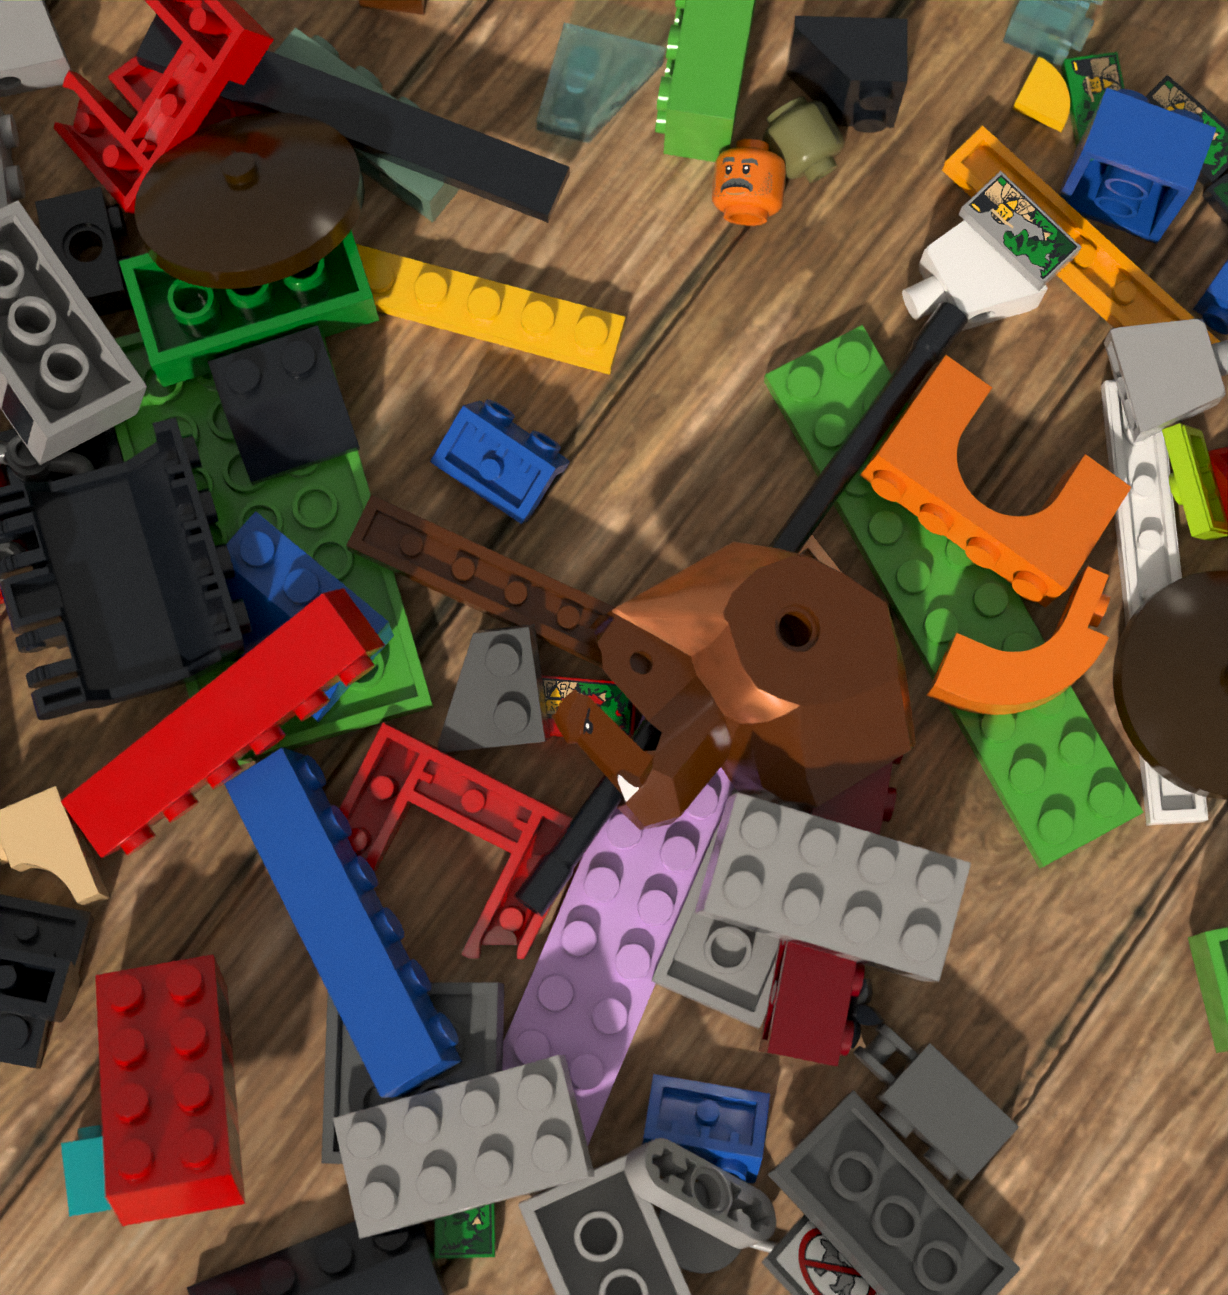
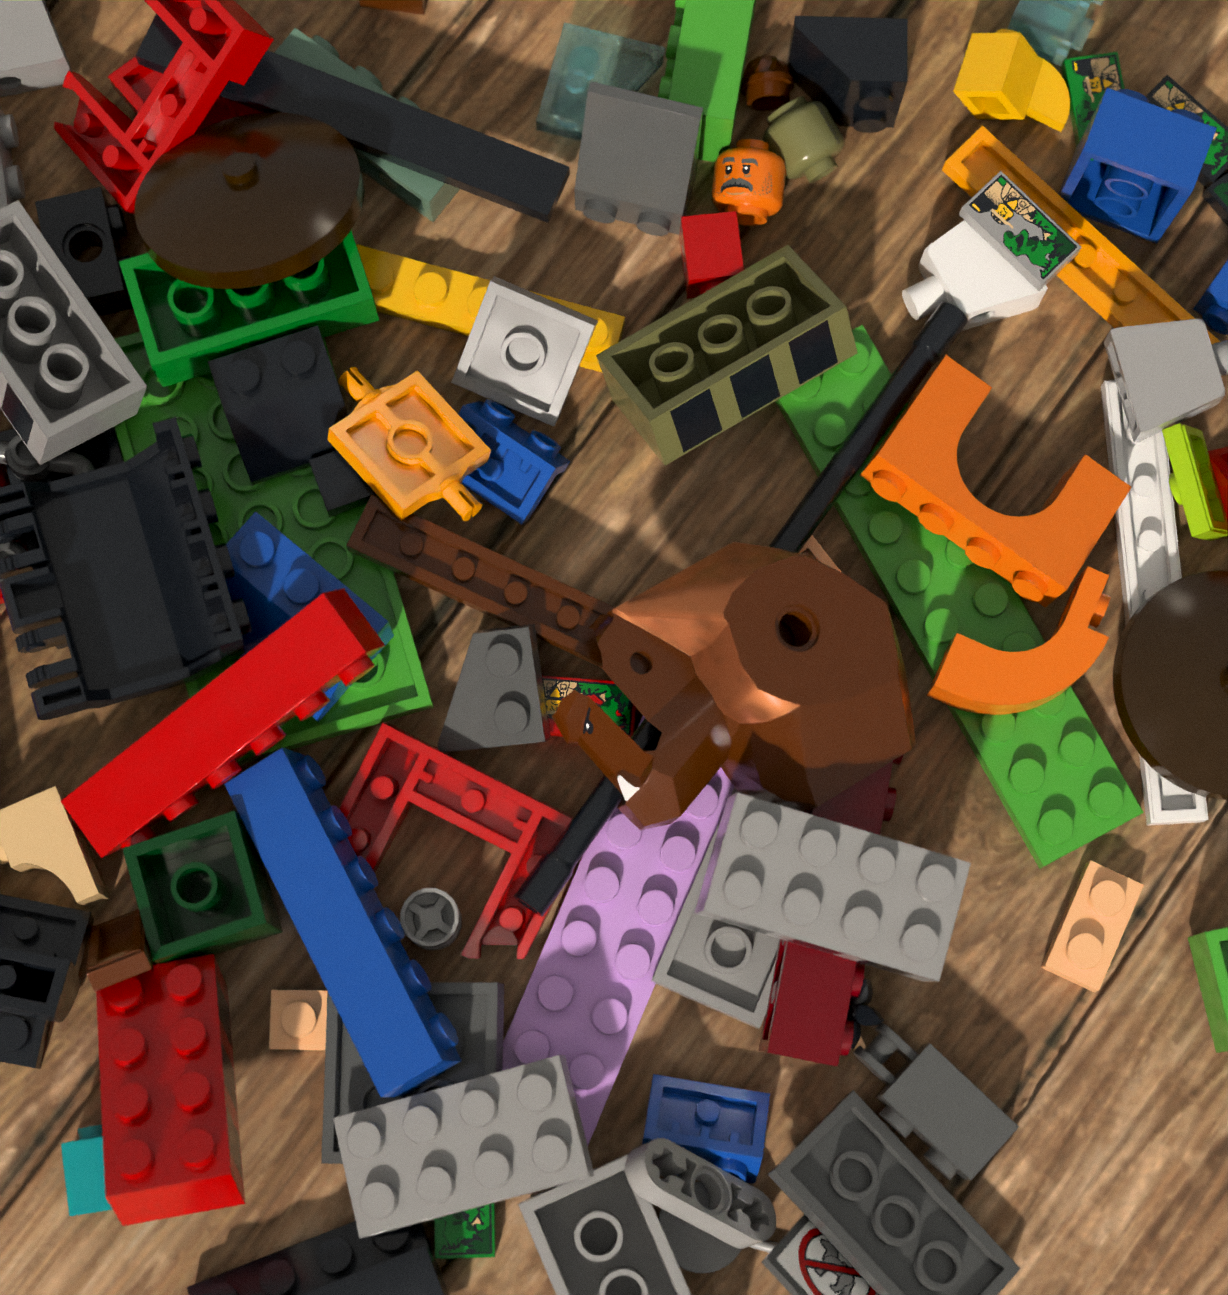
(117, 951): none -> reddish brown tile
(201, 890): none -> dark green brick
(298, 1020): none -> light nougat plate
(339, 483): none -> black tile
(408, 444): none -> light orange plate
(423, 913): none -> light grey wheel
(524, 351): none -> plate
(637, 159): none -> dark grey slope
(709, 250): none -> red brick
(727, 354): none -> olive brick
(766, 83): none -> reddish brown plate
(998, 75): none -> yellow brick
(1092, 926): none -> light nougat plate

